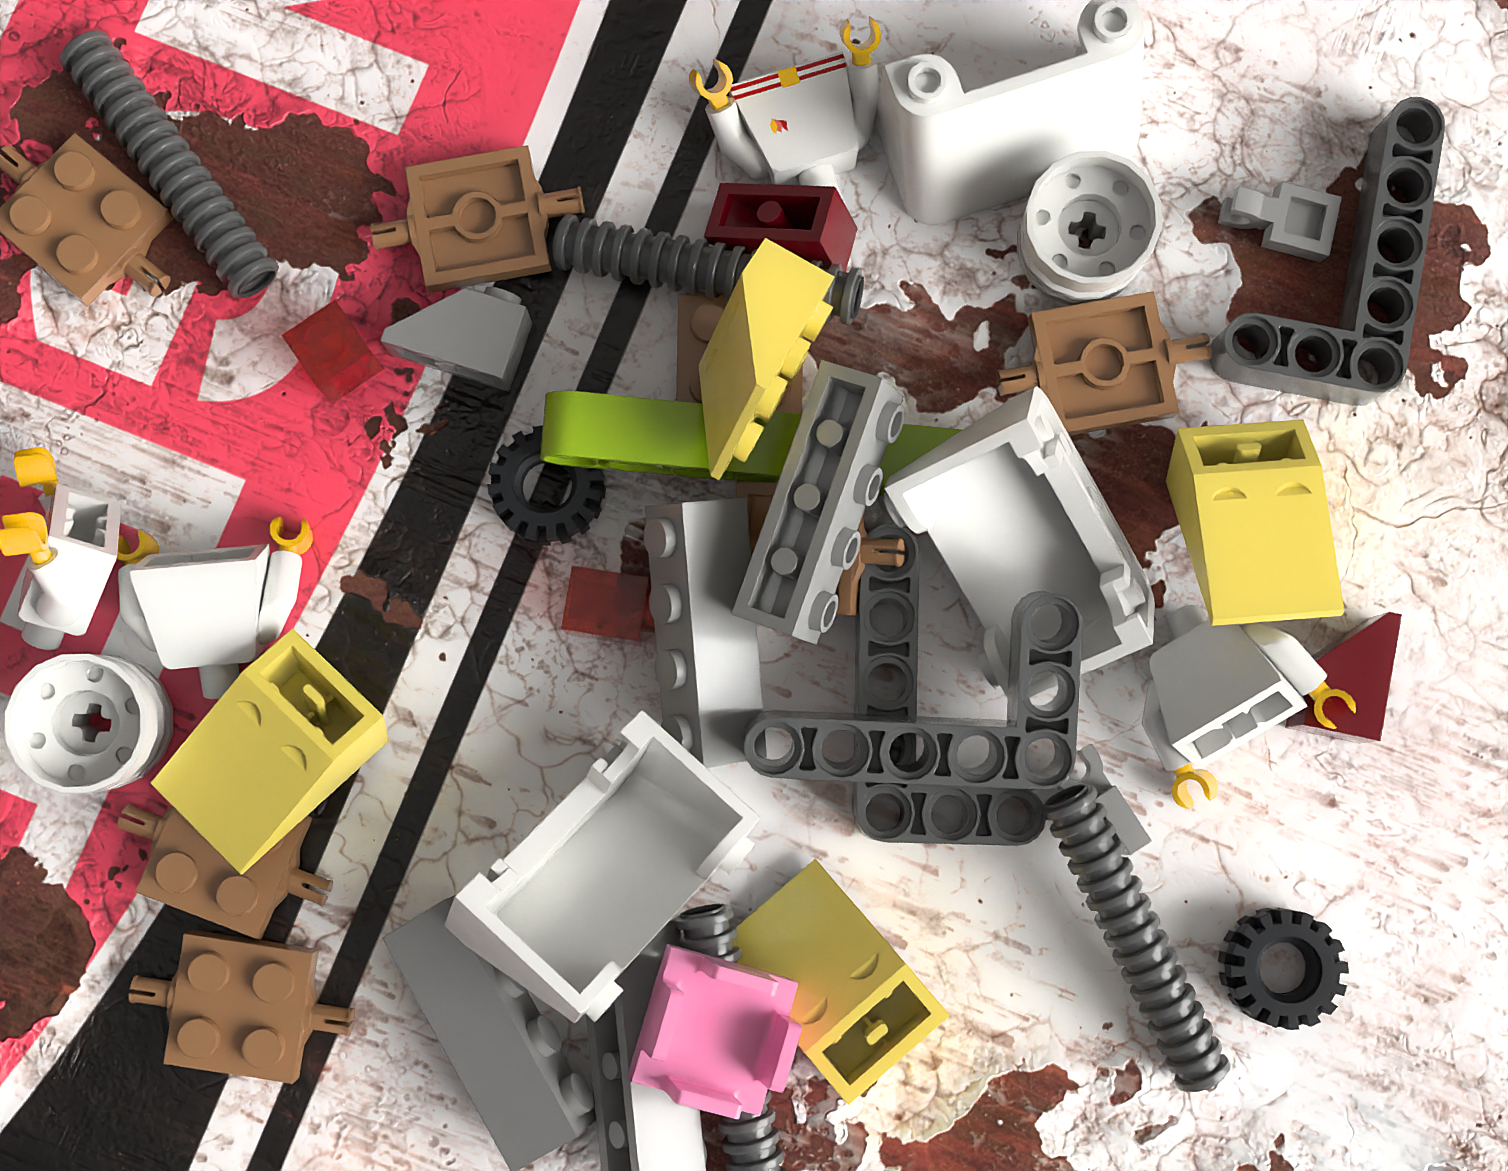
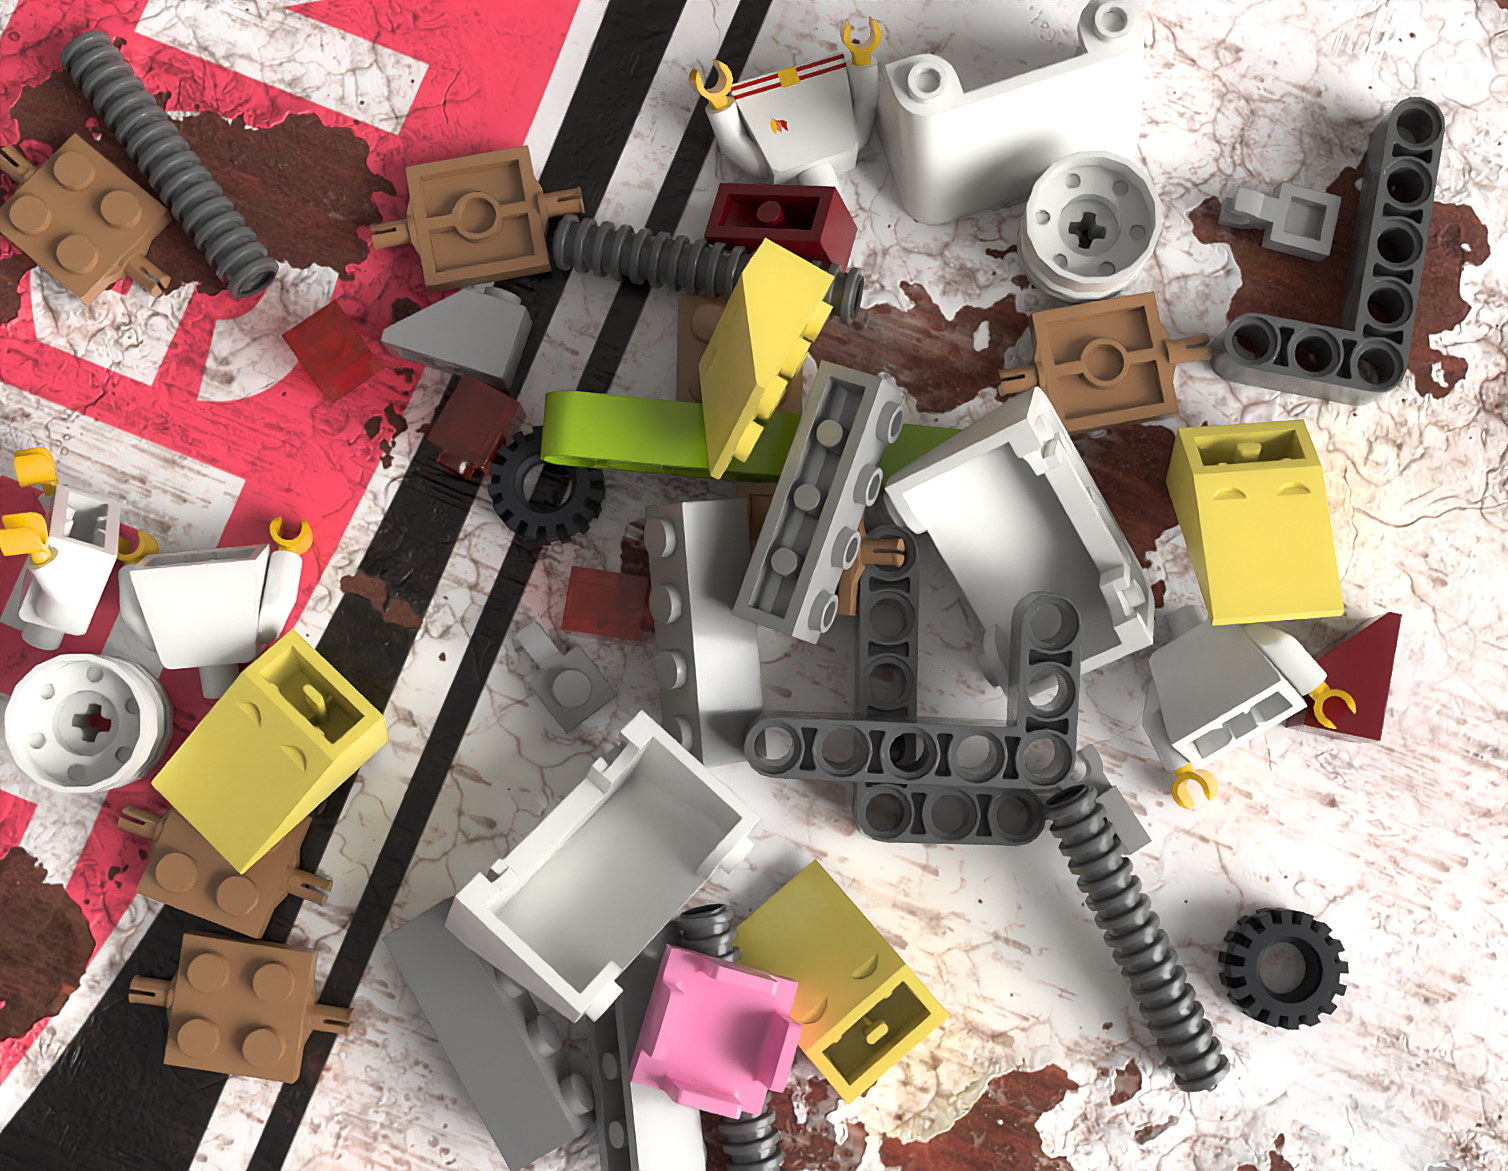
(474, 427): none -> clear red brick
(569, 683): none -> light grey plate

